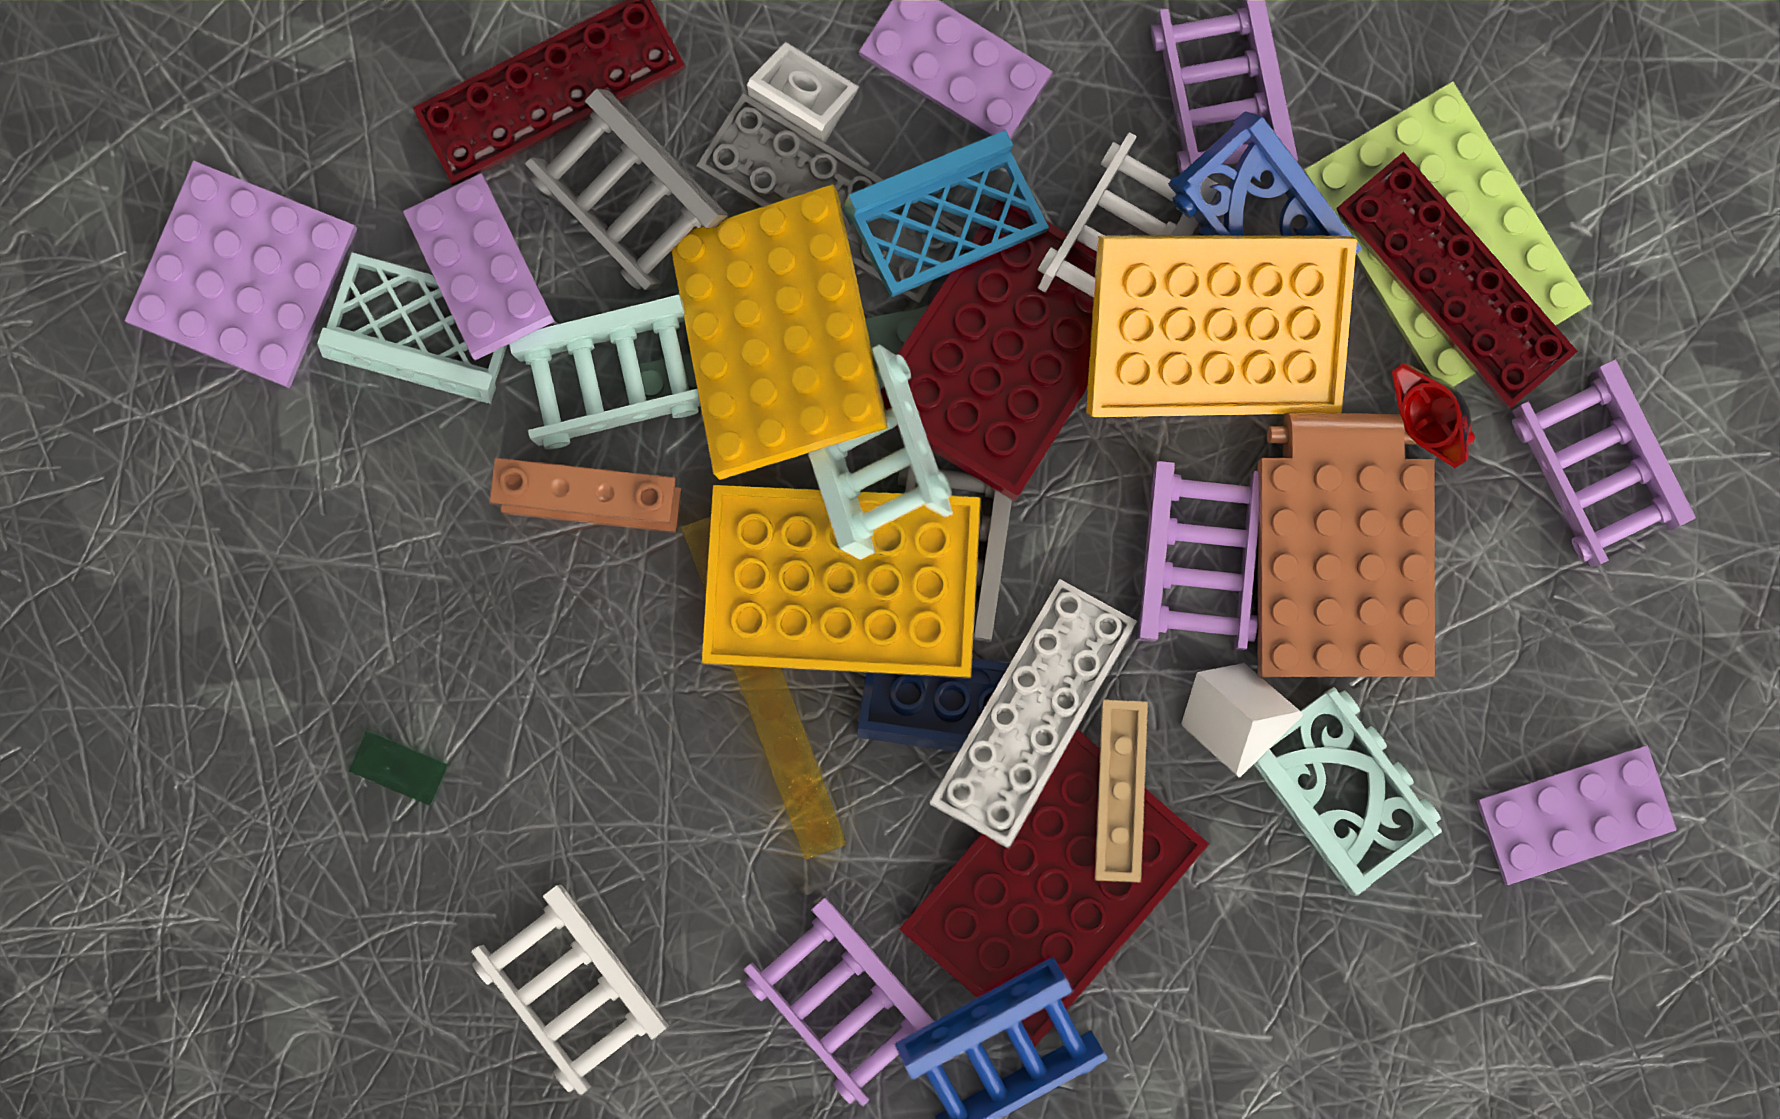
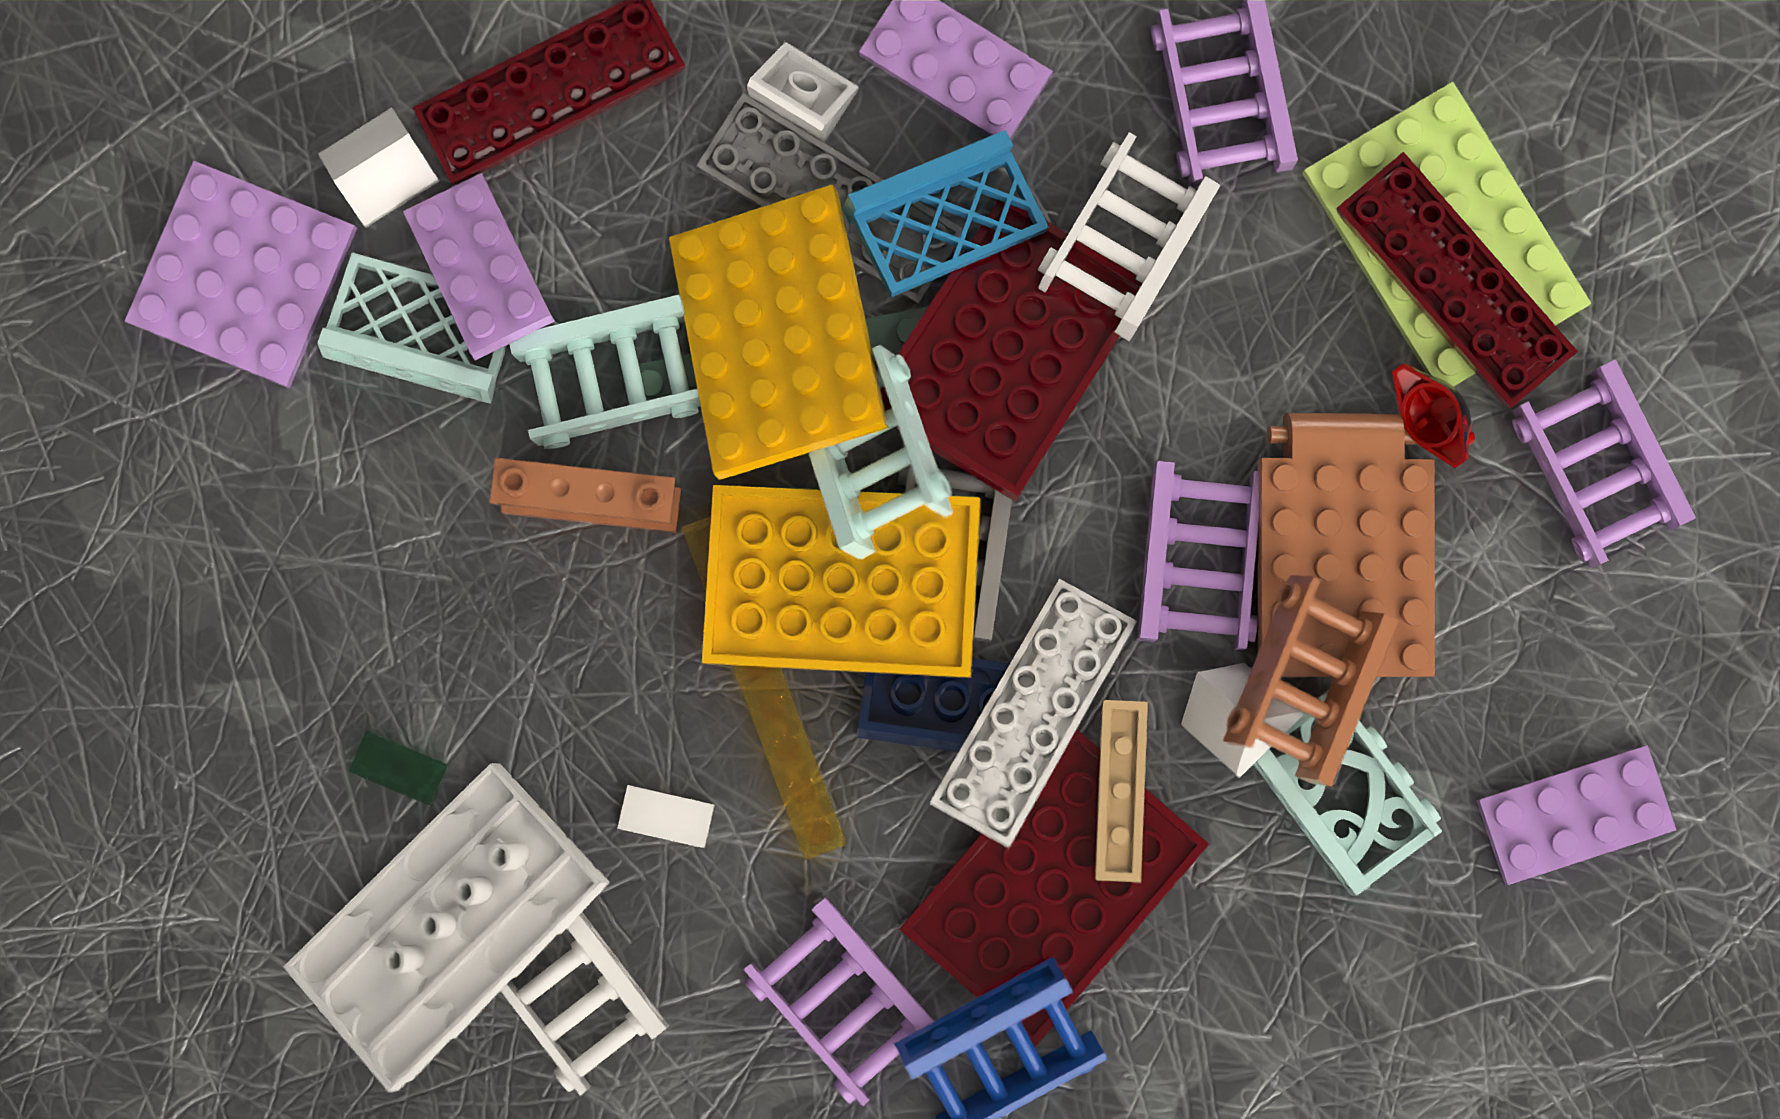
(378, 167): none -> white slope
(445, 926): none -> white piece
(666, 816): none -> white tile
(667, 179): light grey fence -> none
(1220, 325): yellow plate -> none
(1263, 153): fence -> none
(1347, 695): none -> nougat fence

